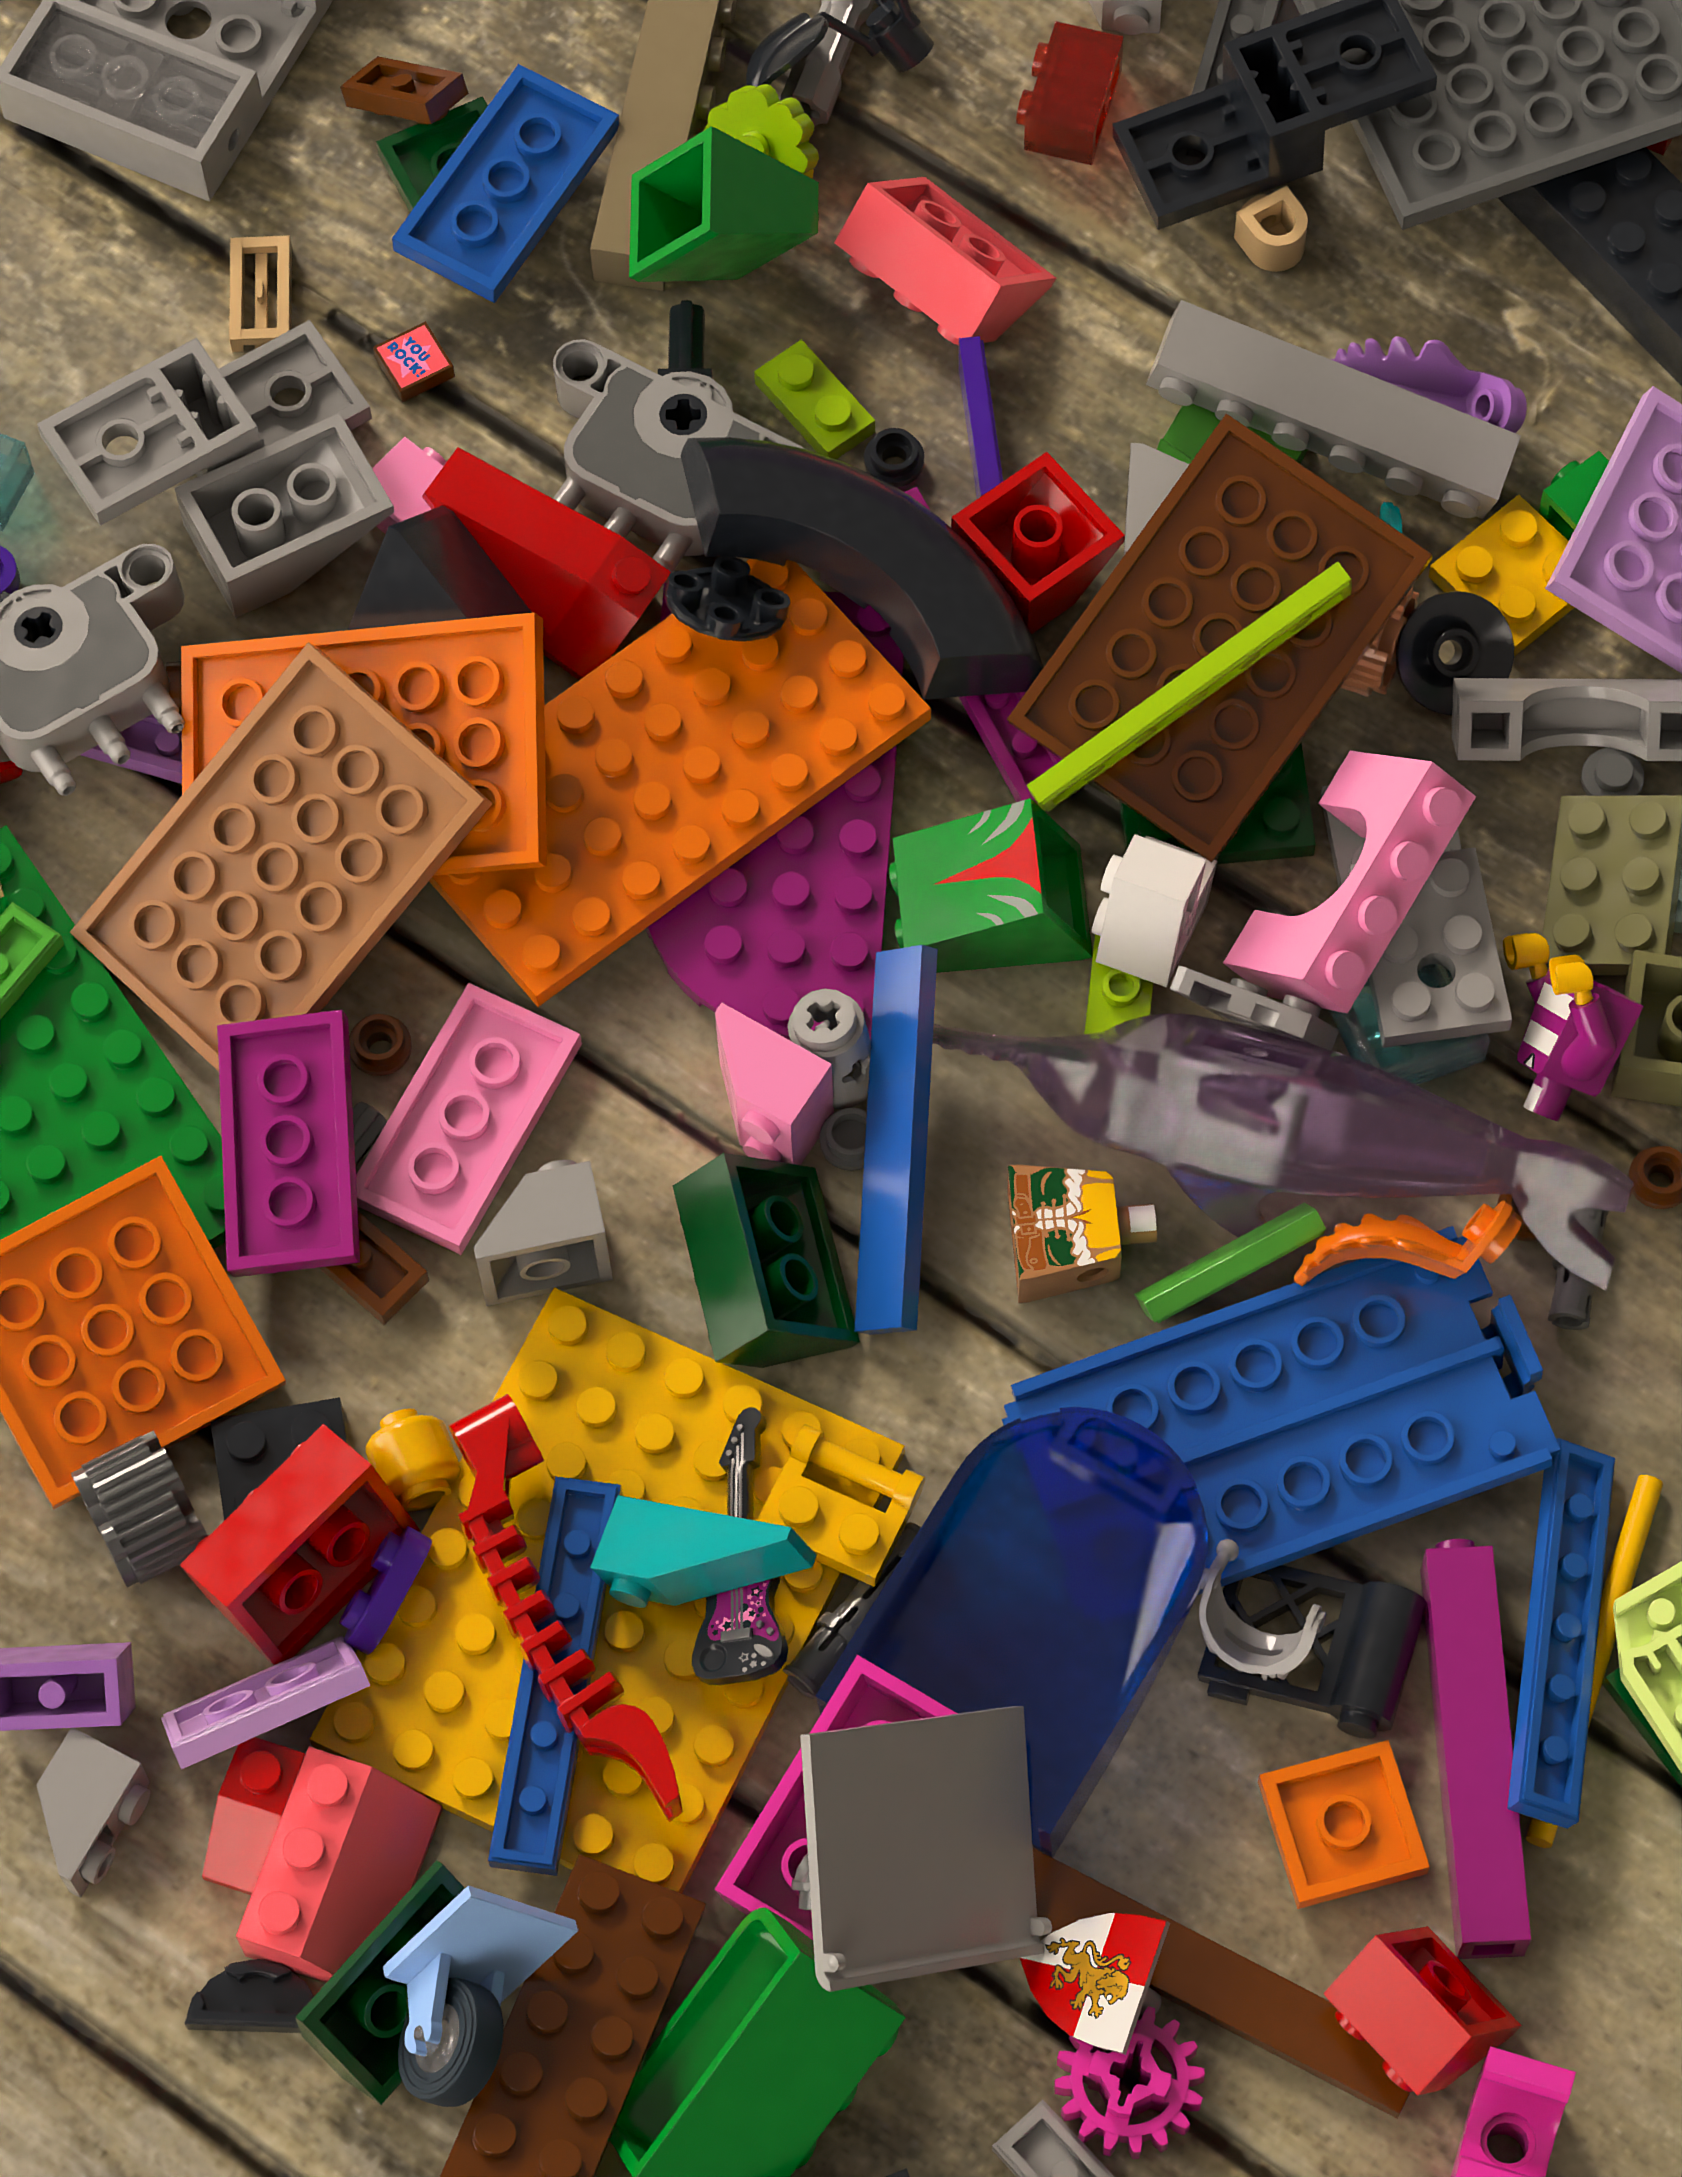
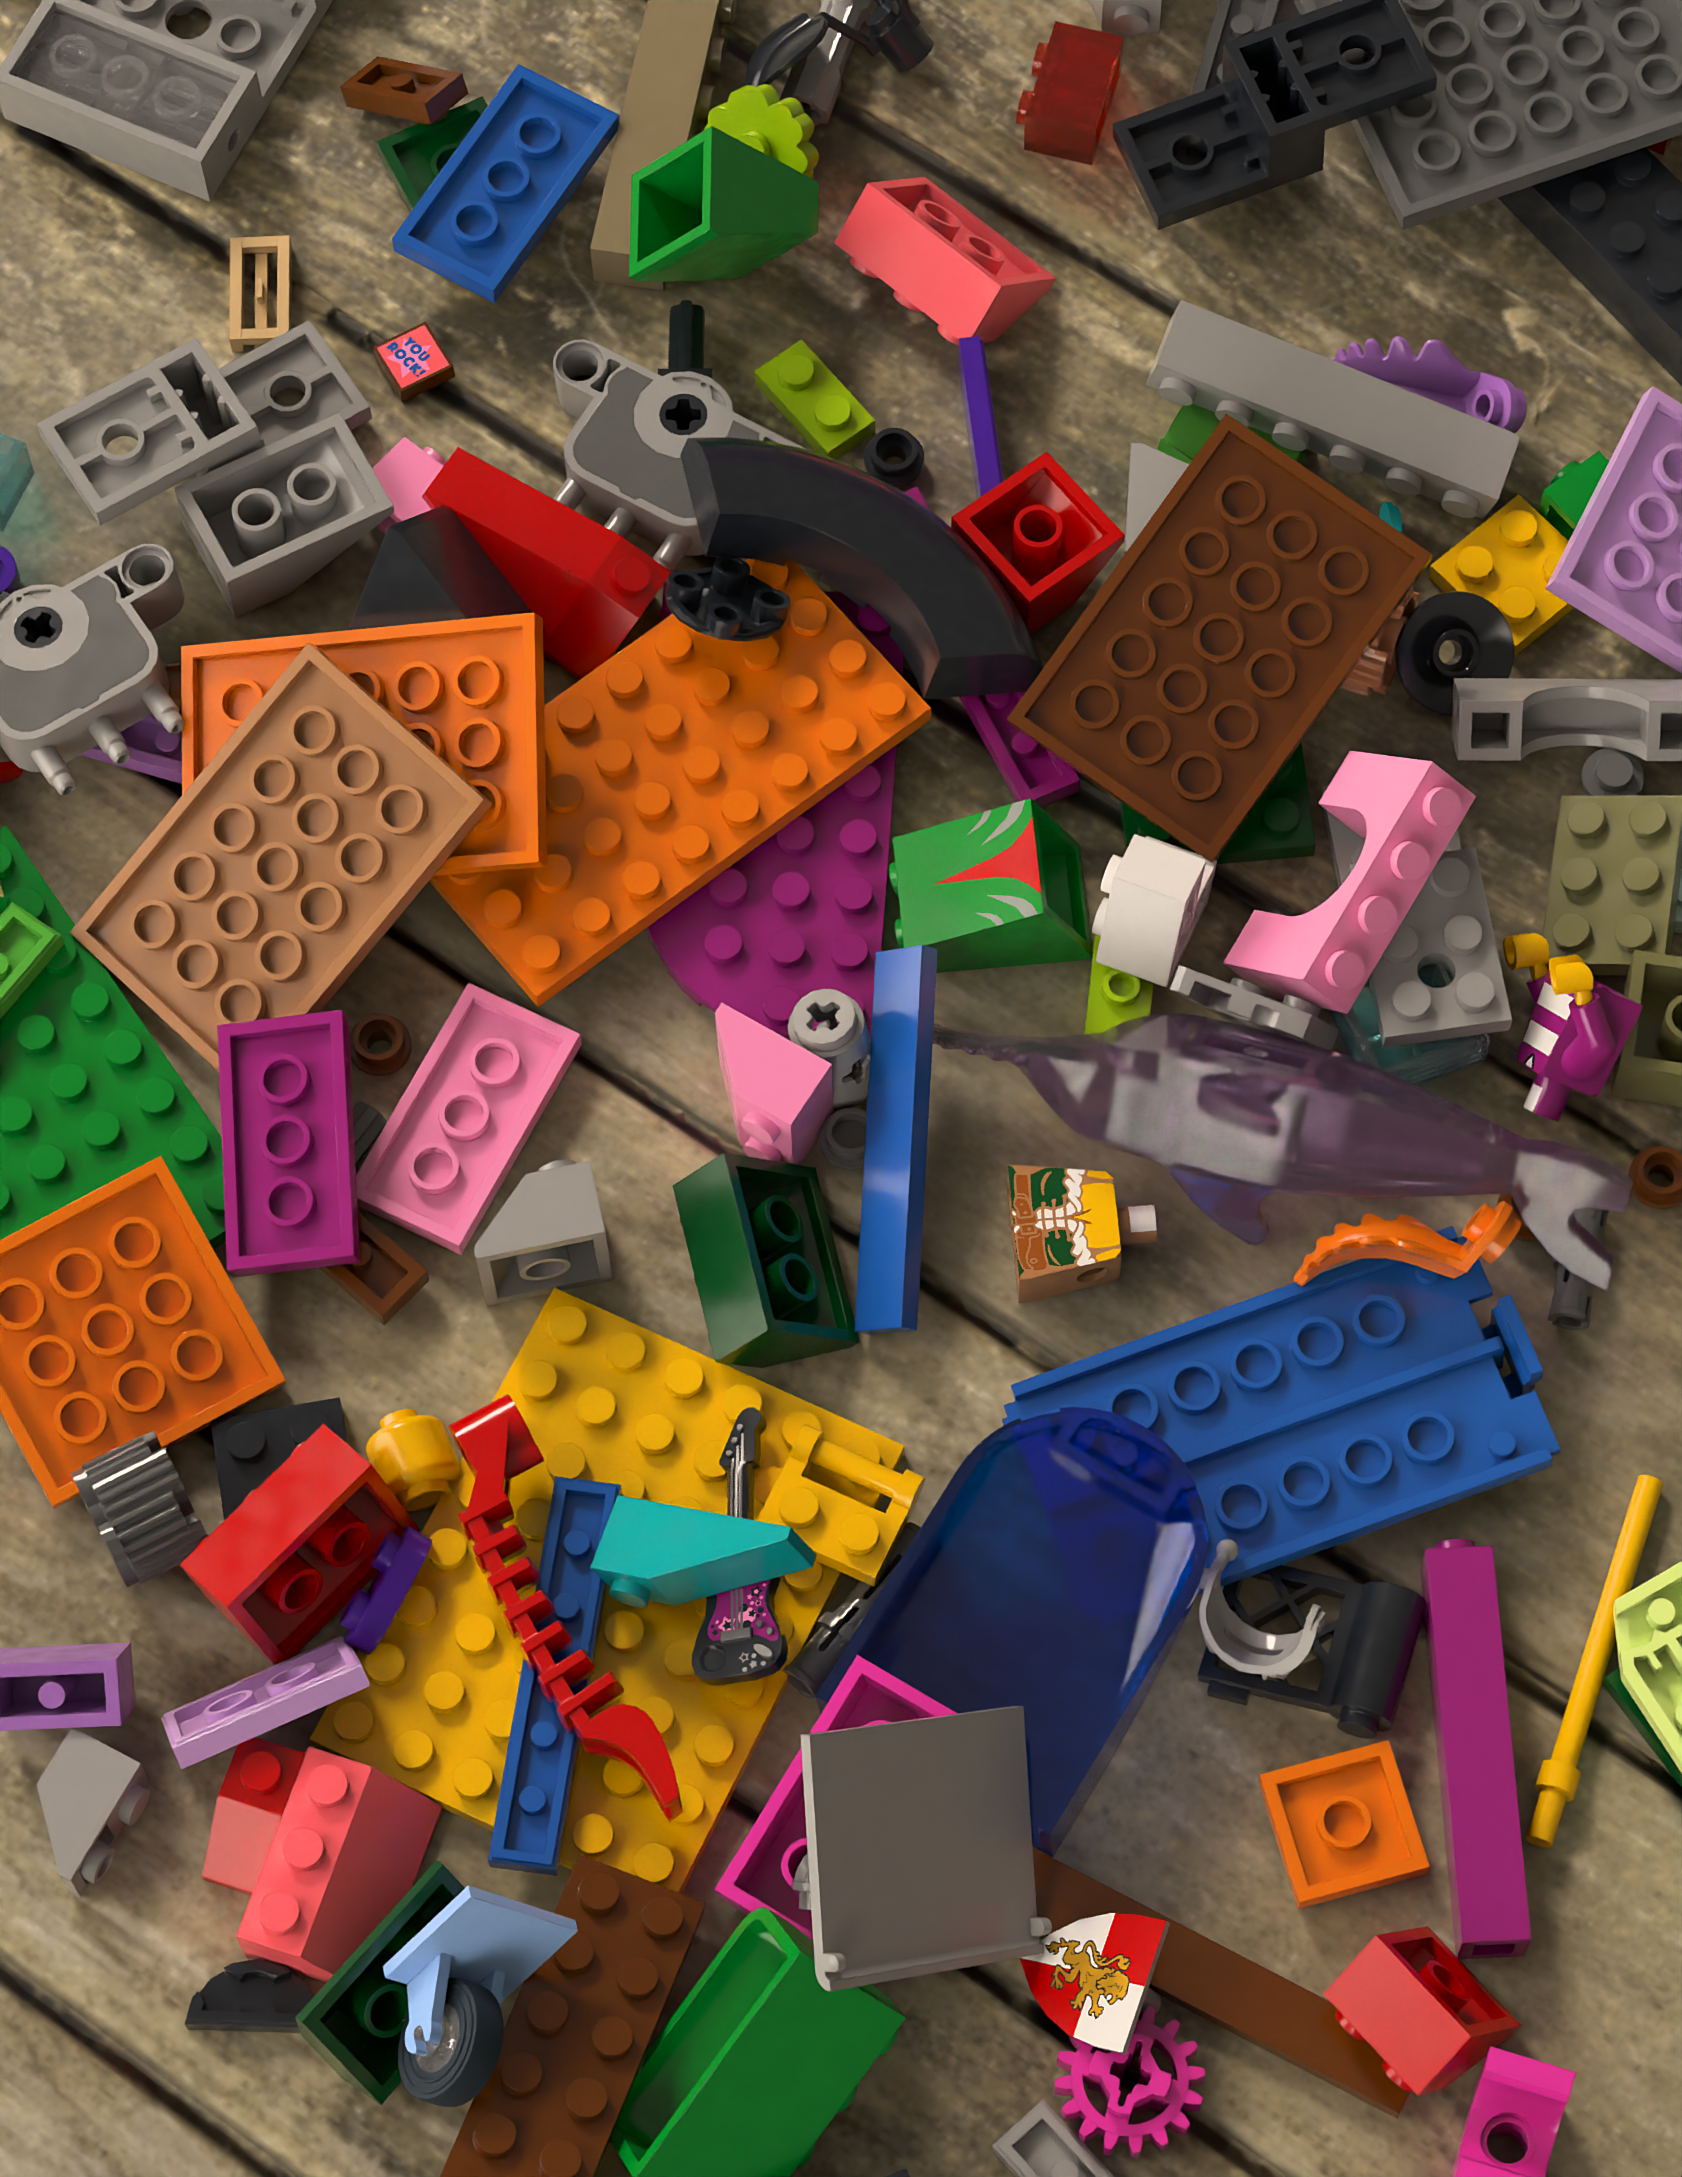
(1191, 687): lime tile -> none
(1230, 1263): bright green tile -> none
(1272, 230): tan plate -> none
(1561, 1636): blue tile -> none

